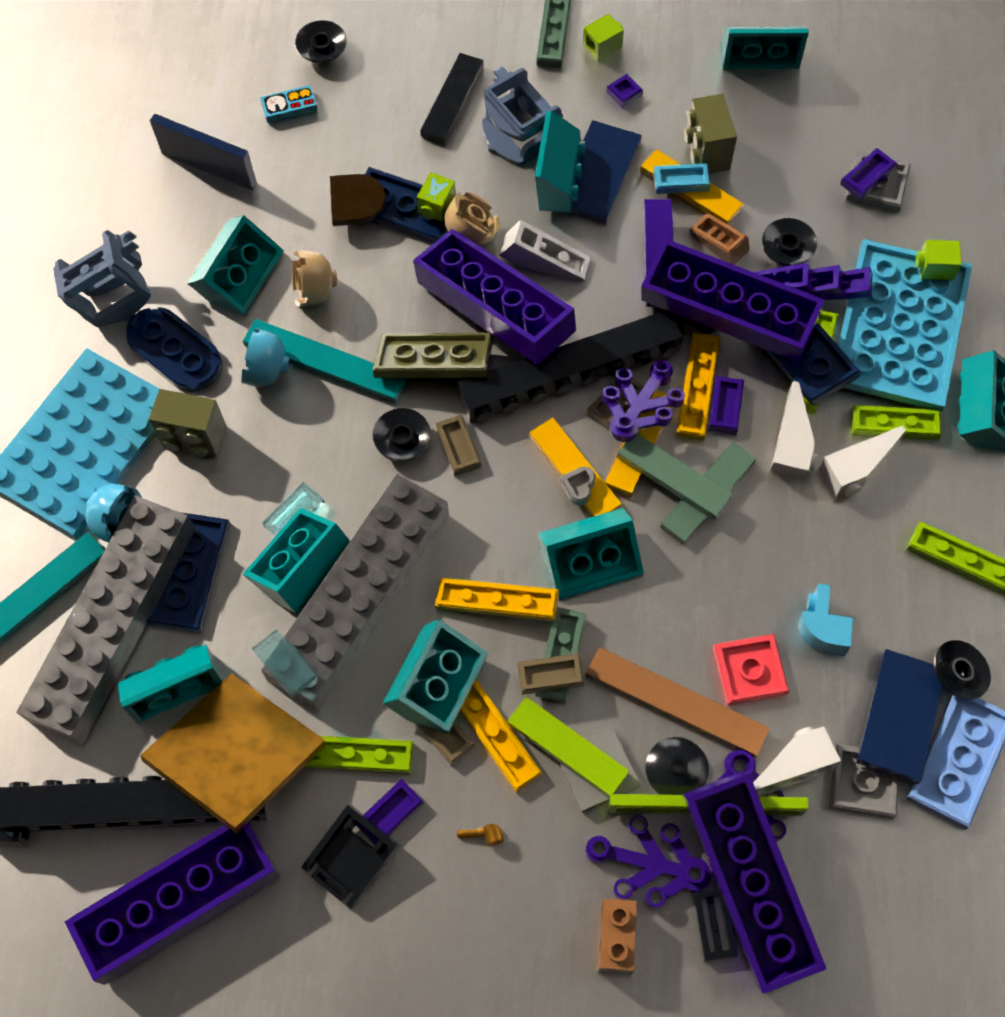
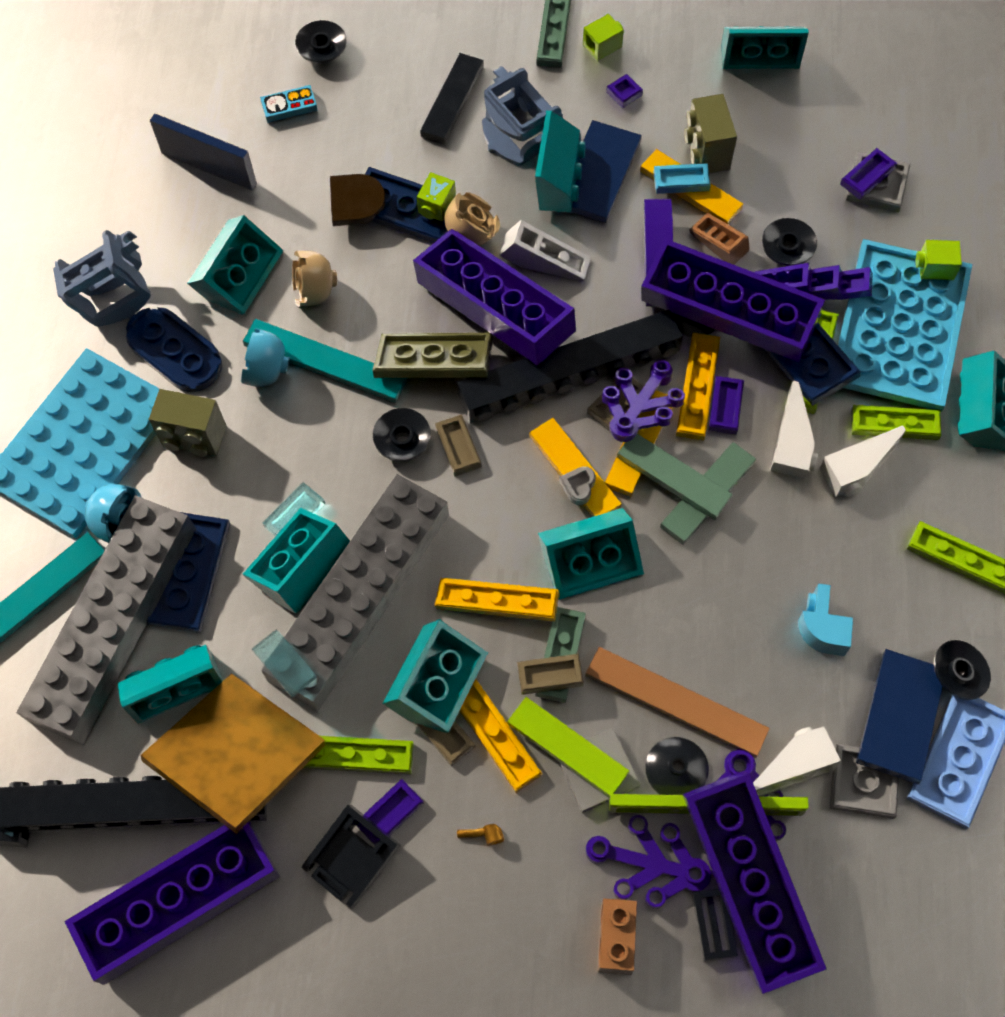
(750, 669): coral tile -> none

